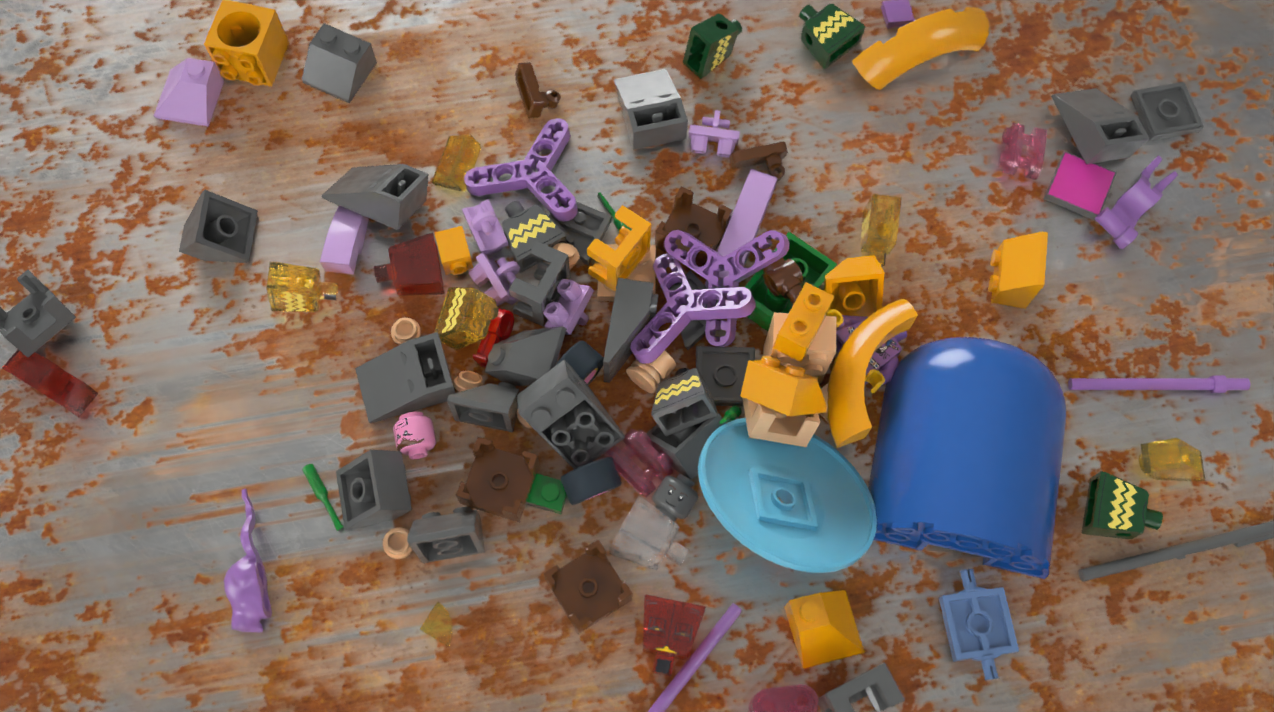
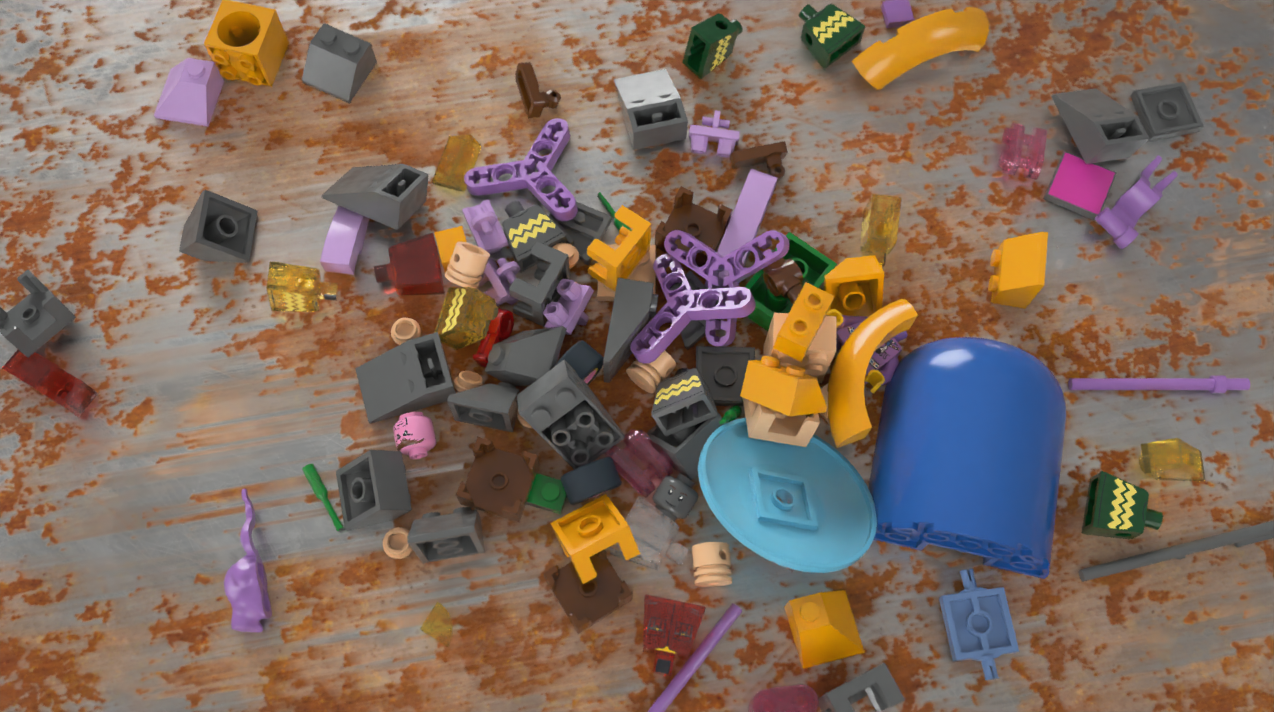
(467, 265): none -> light nougat piece
(591, 531): none -> light orange panel
(711, 564): none -> light nougat piece

